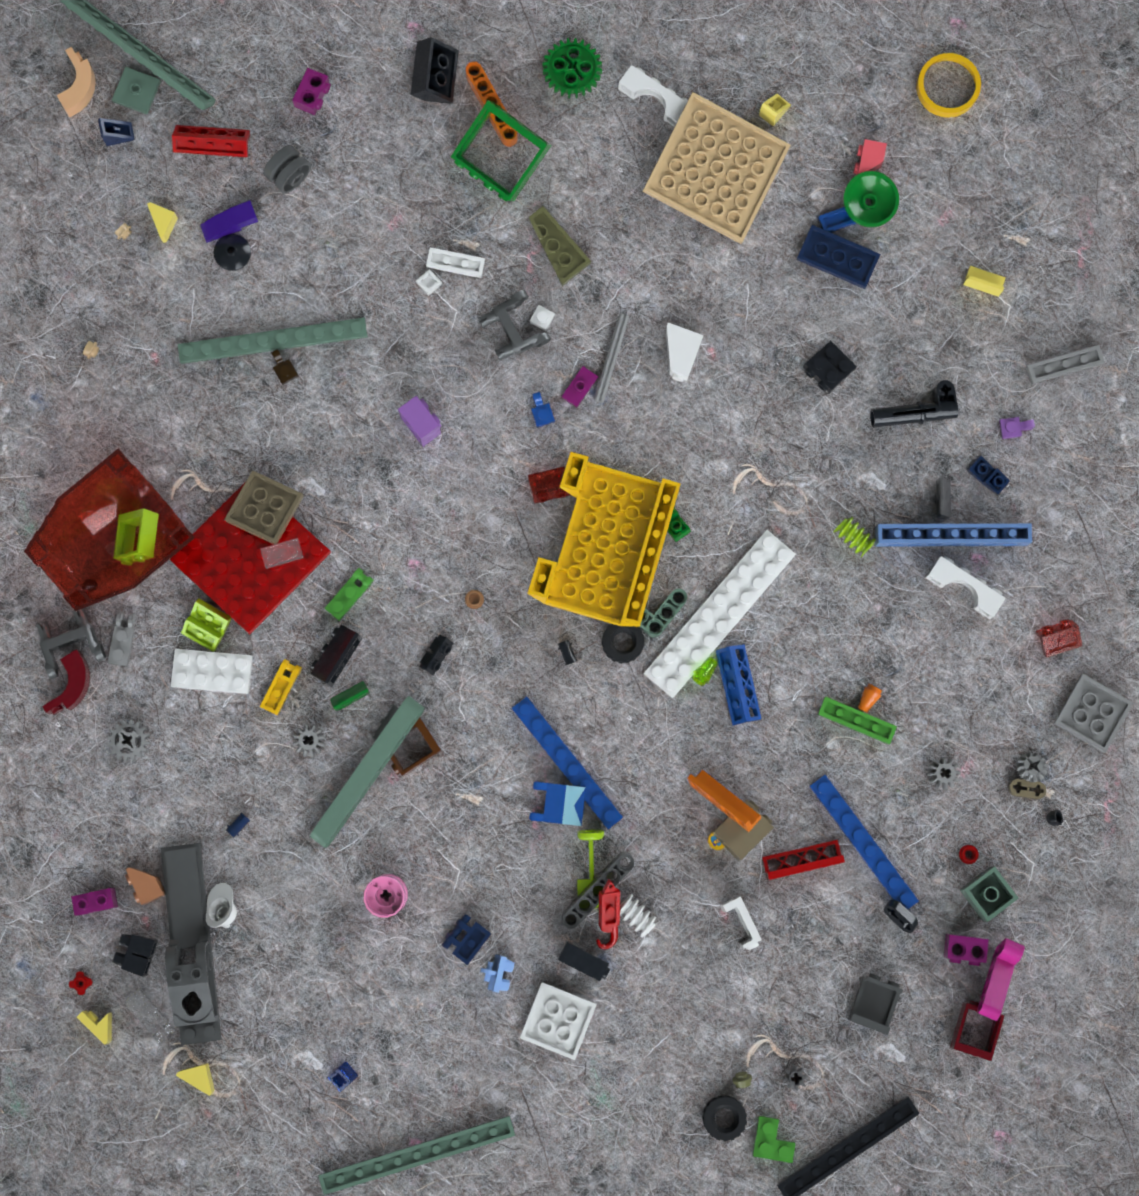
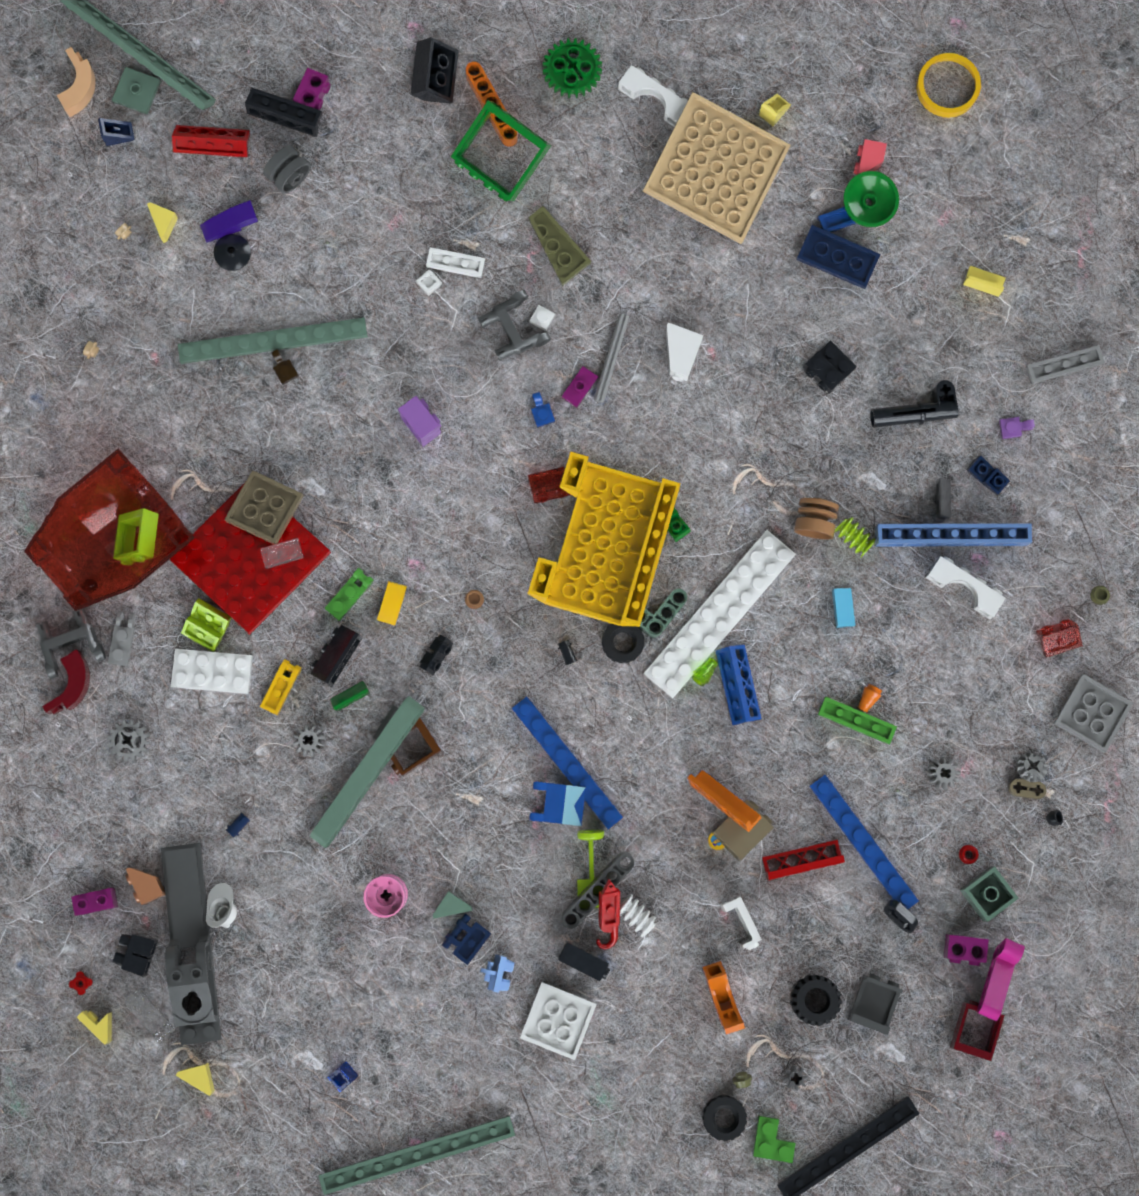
(283, 112): none -> black fence
(391, 603): none -> yellow slope
(451, 905): none -> sand green slope
(723, 998): none -> orange arch
(798, 1000): none -> black tyre
(816, 523): none -> medium nougat wheel
(843, 607): none -> medium azure slope
(1100, 595): none -> olive plate

